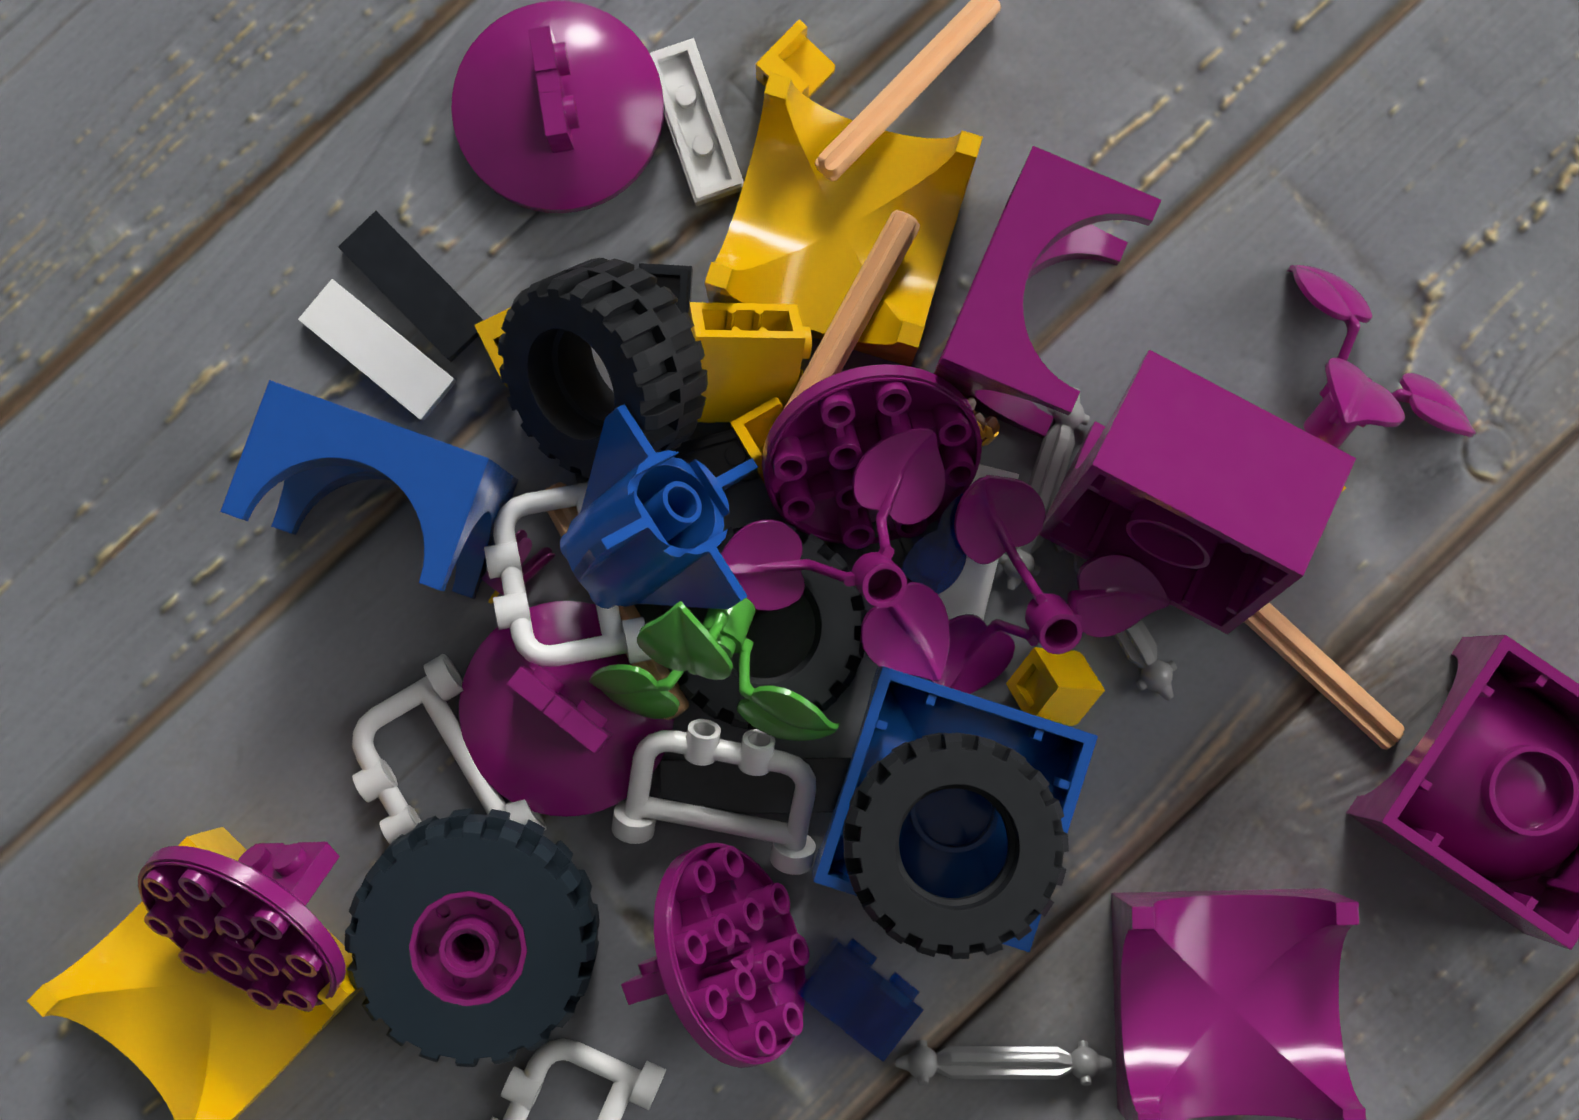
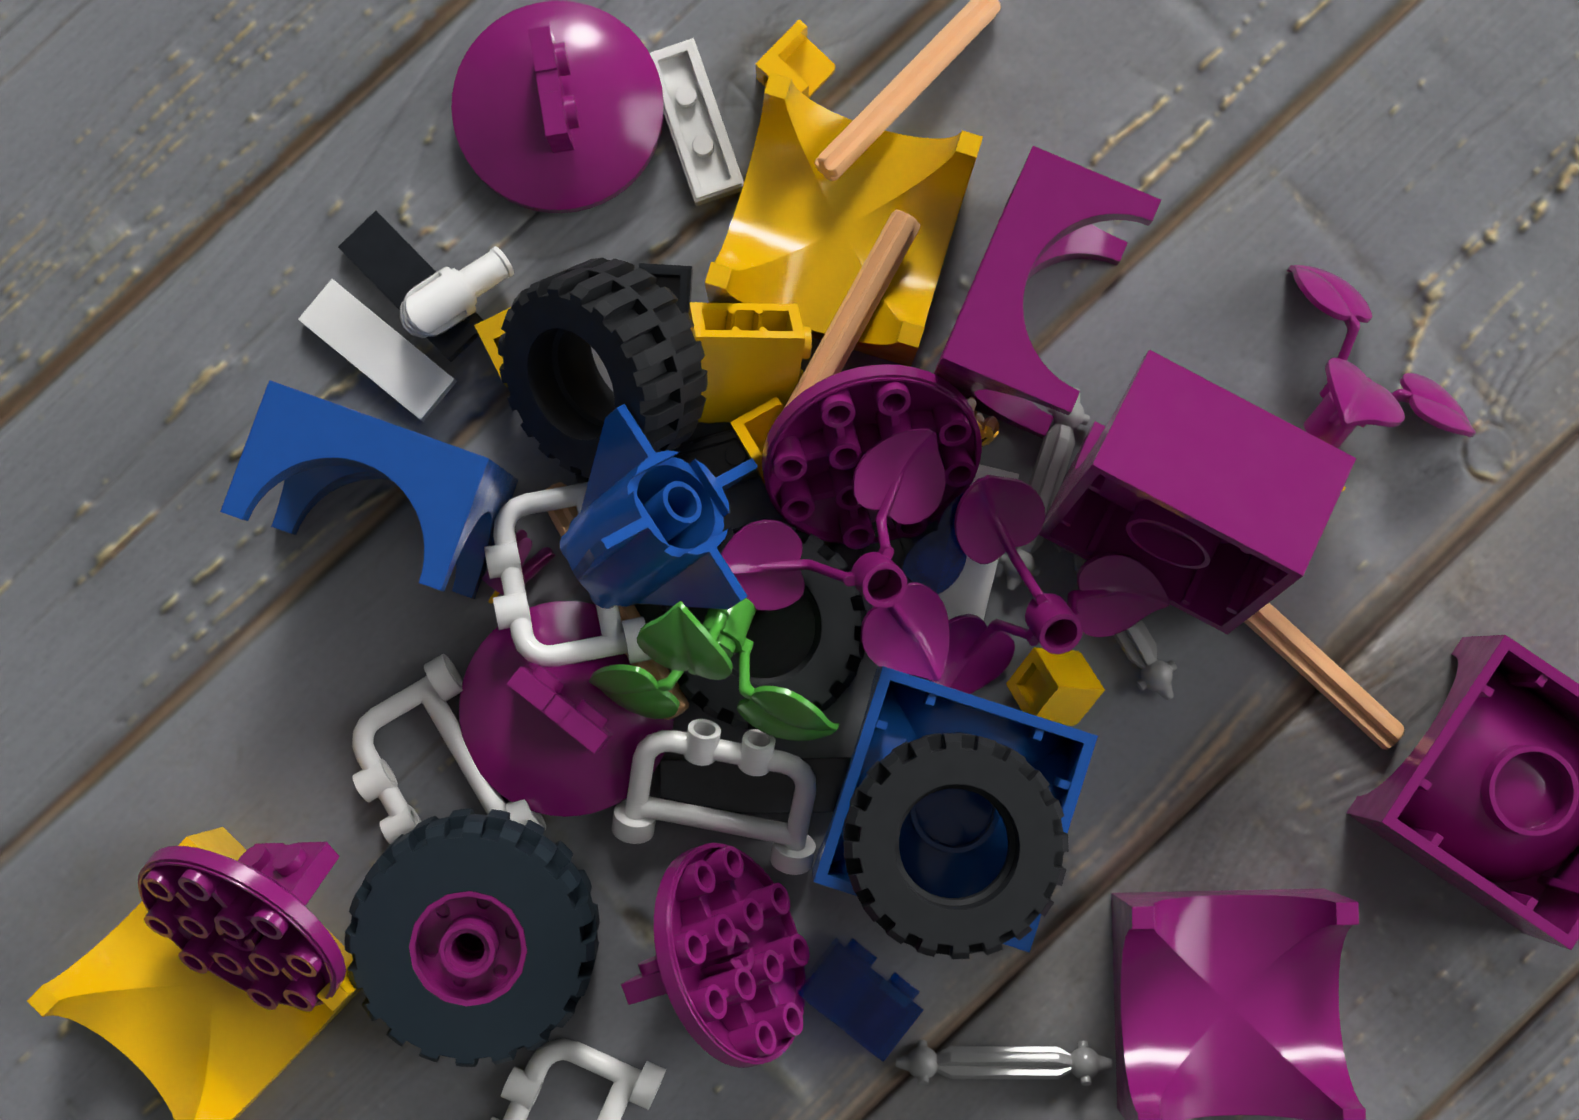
(451, 294): none -> white arm

